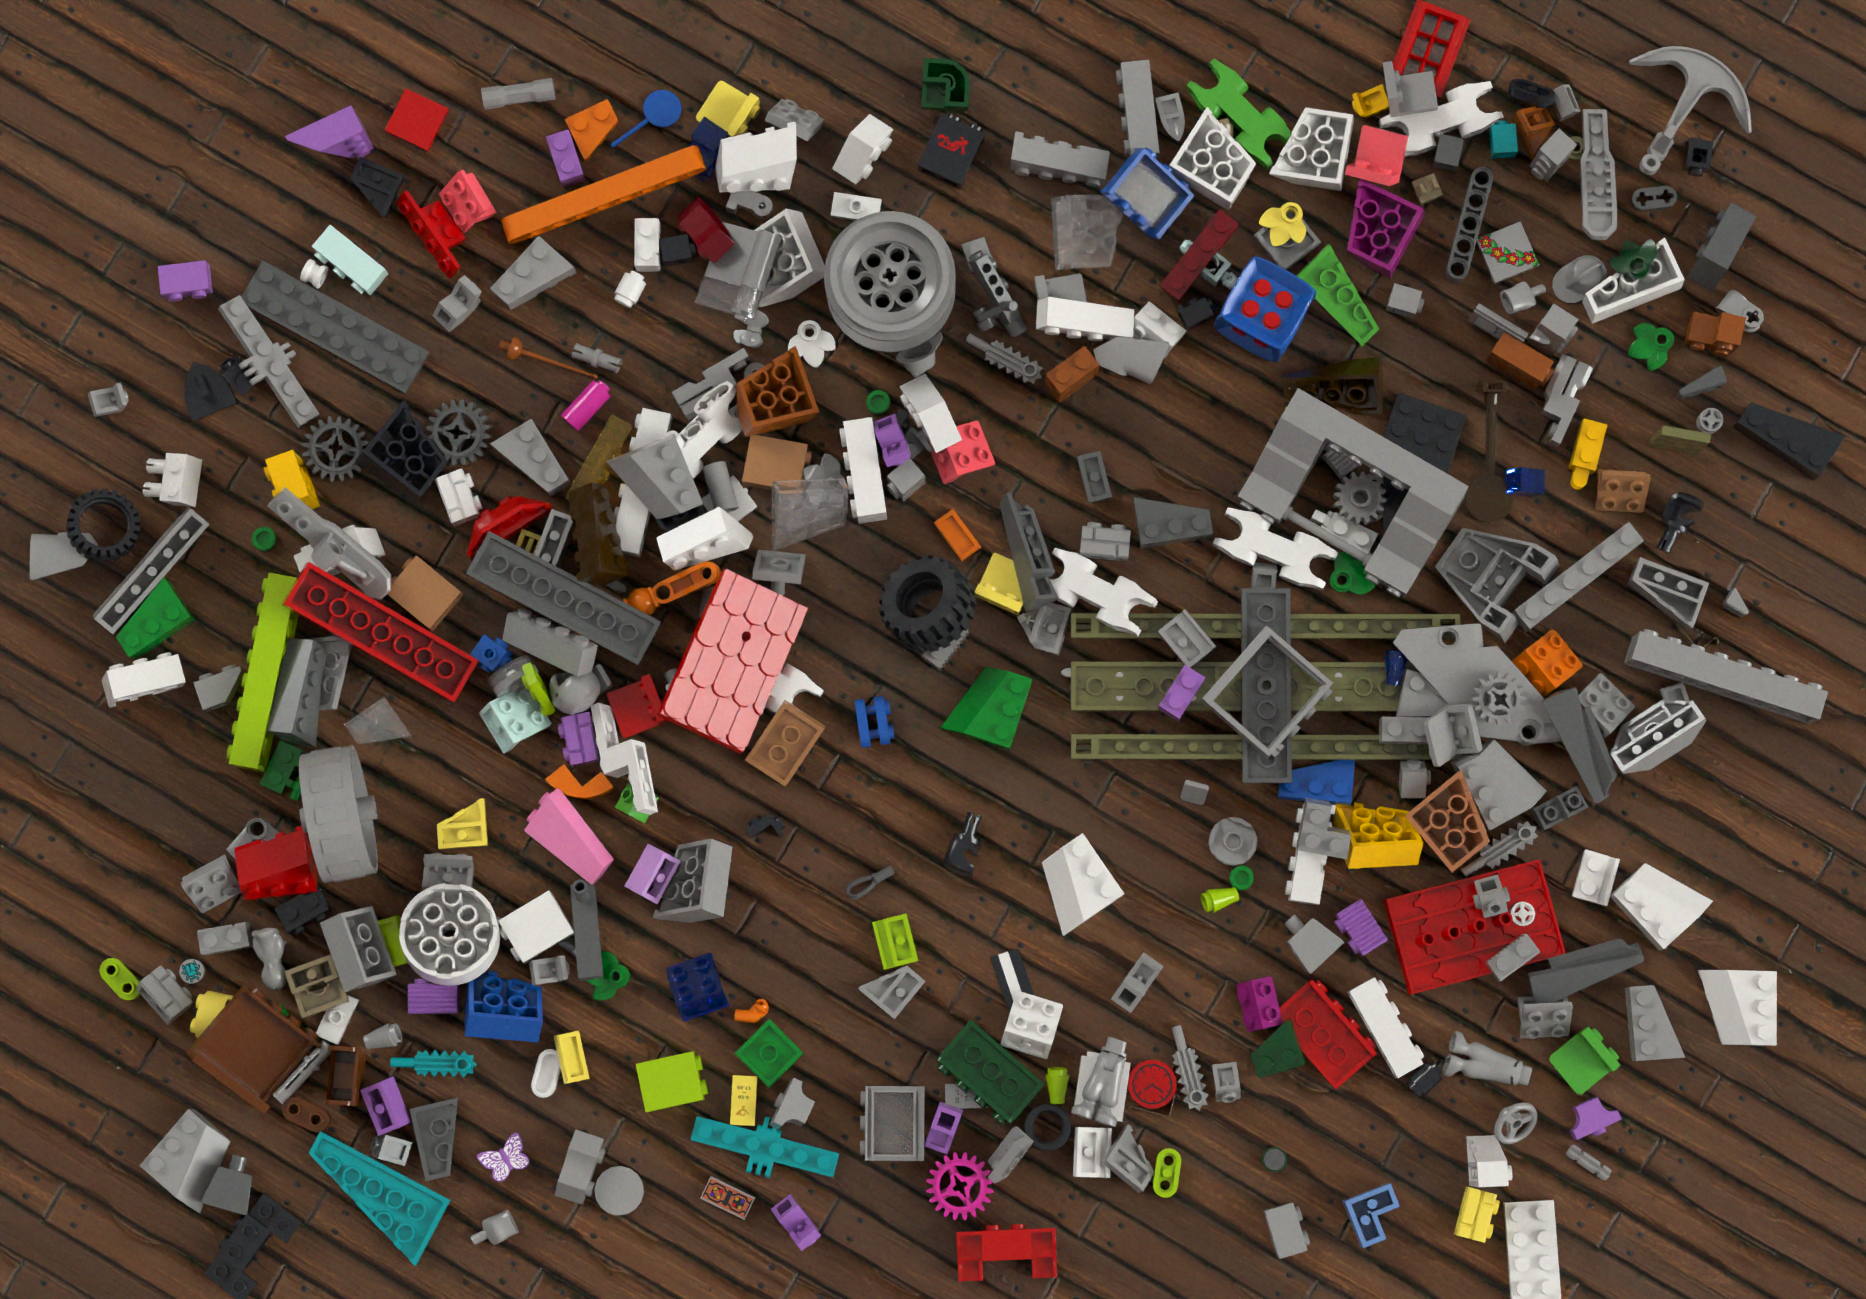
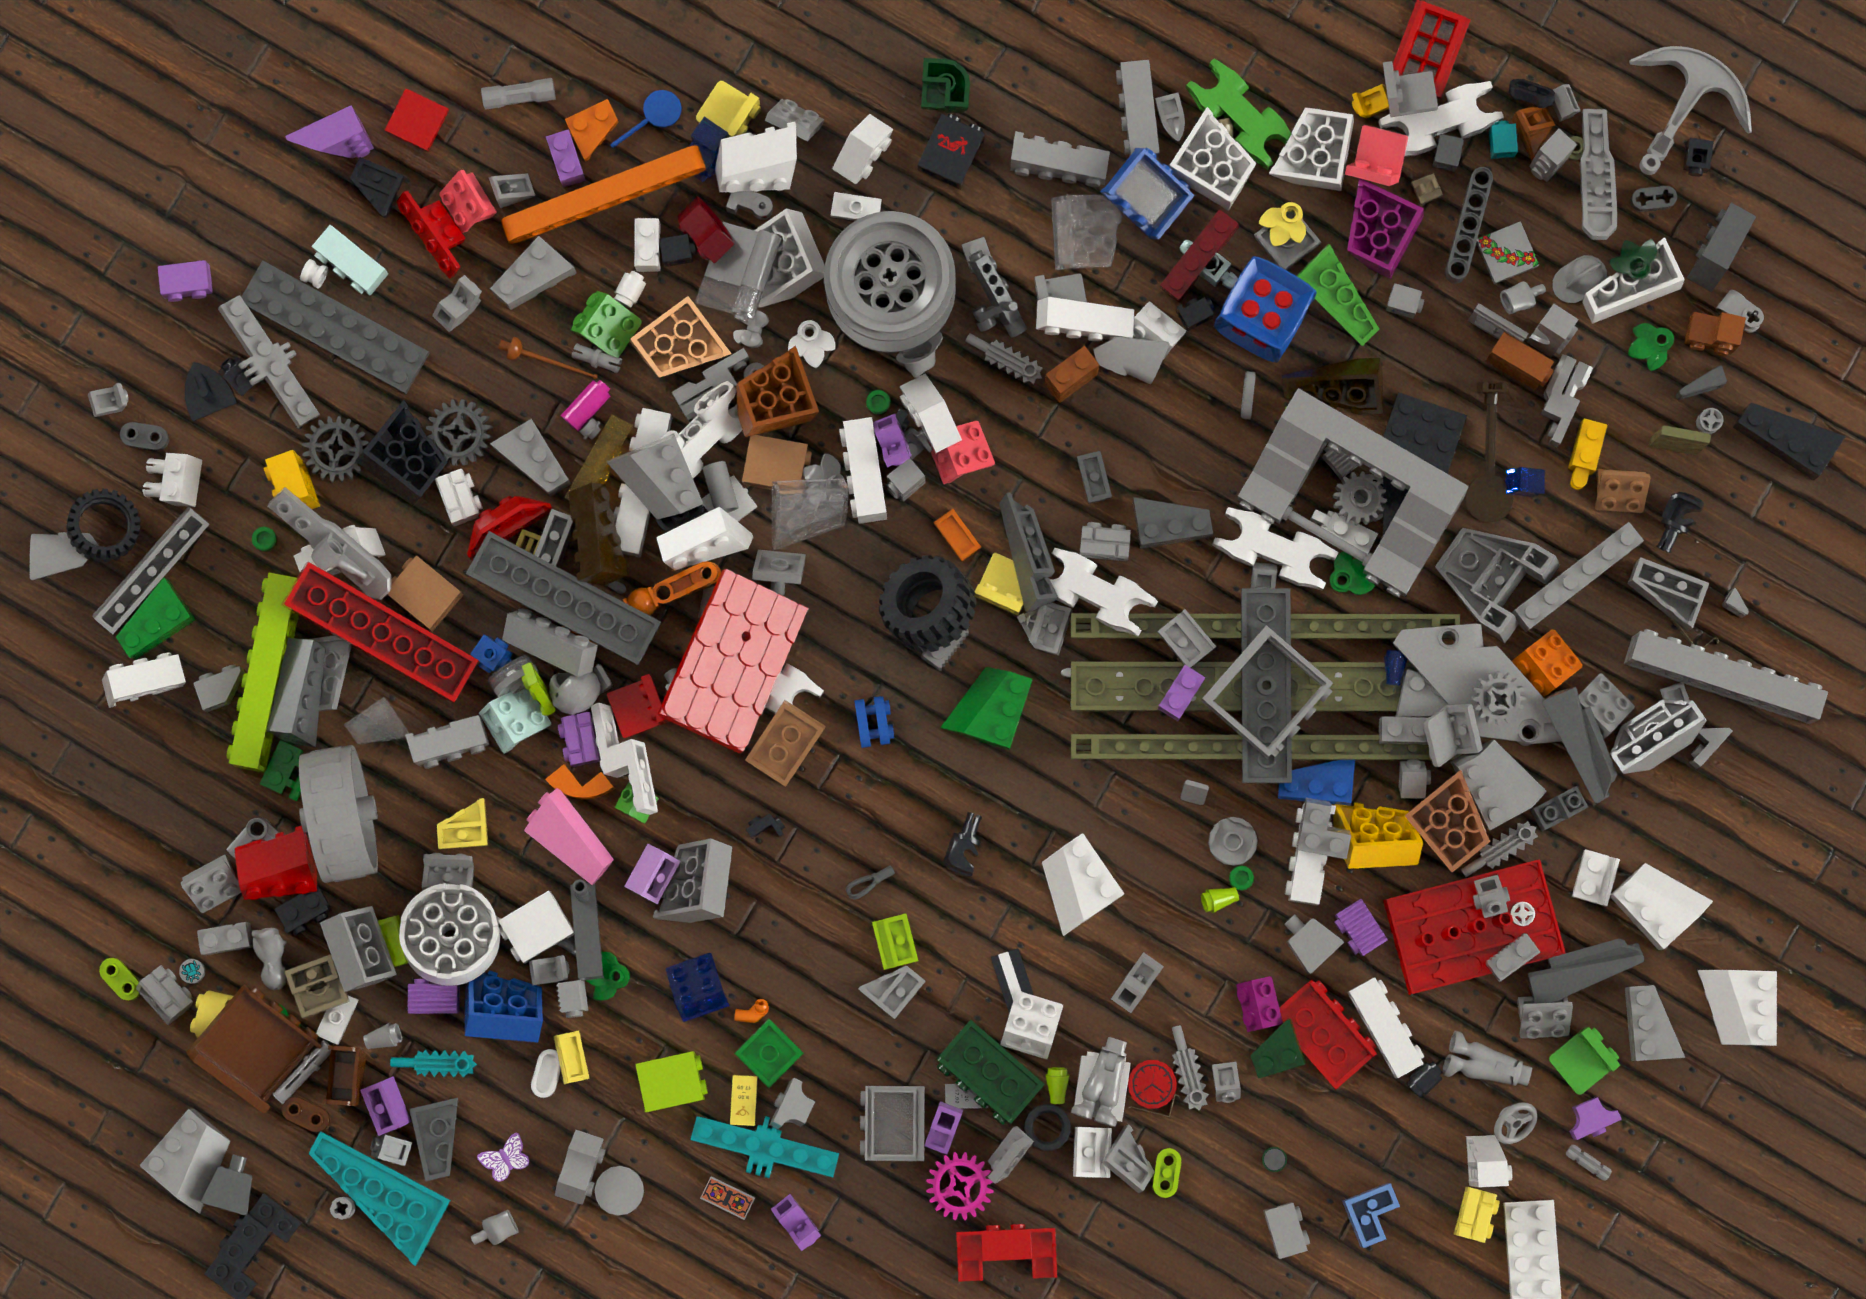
(144, 435): none -> dark grey plate
(349, 1211): none -> light grey bush
(448, 742): none -> light grey wedge
(511, 188): none -> light grey slope
(572, 998): none -> light grey brick
(590, 429): none -> light grey plate
(606, 324): none -> bright green bracket
(678, 340): none -> light nougat wedge
(1248, 392): none -> light grey tile
(1712, 739): none -> light grey slope

